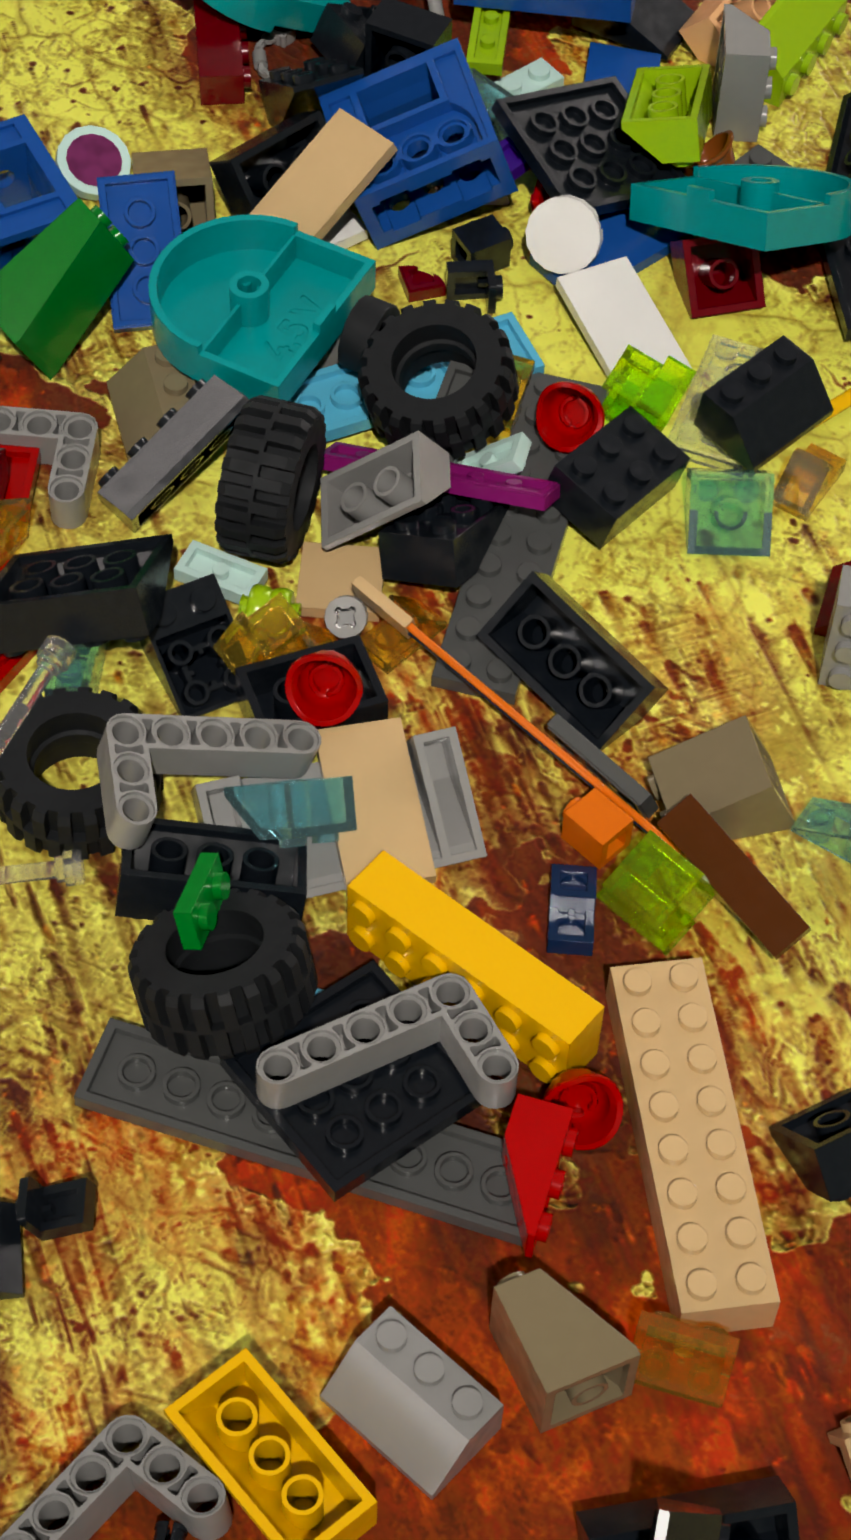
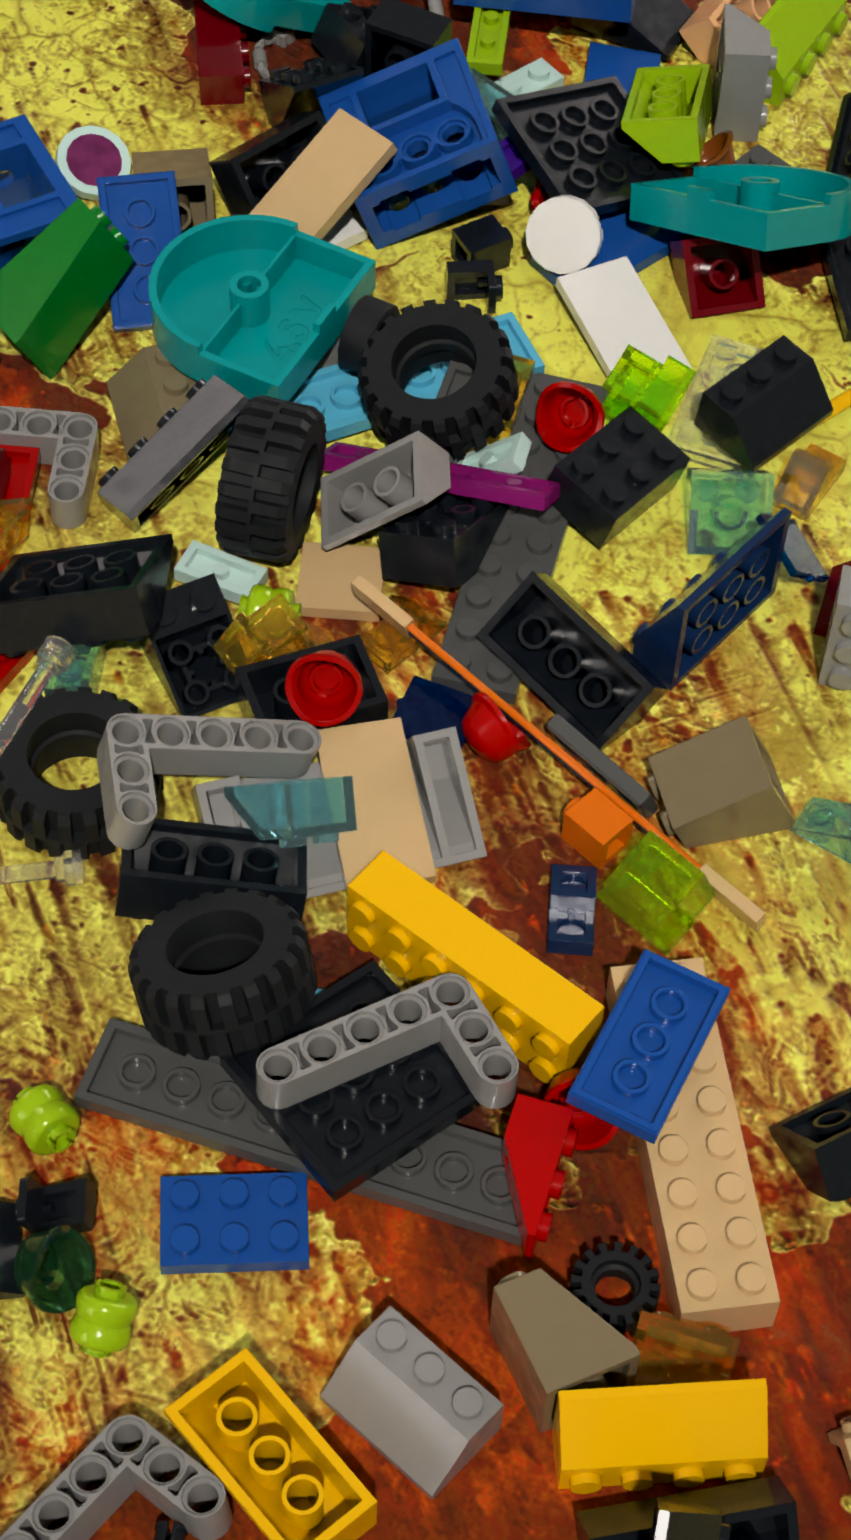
(44, 1119): none -> lime piece
(54, 1267): none -> clear green helmet
(103, 1318): none -> lime piece
(201, 901): green plate -> none
(233, 1223): none -> blue plate
(350, 611): light grey wheel -> none
(420, 285): dark red tile -> none
(432, 708): none -> clear blue piece
(490, 731): none -> red helmet
(624, 1266): none -> black tyre
(648, 1046): none -> blue tile
(660, 1435): none -> yellow slope
(713, 603): none -> dark blue slope
(734, 876): reddish brown tile -> none
(798, 555): none -> piece

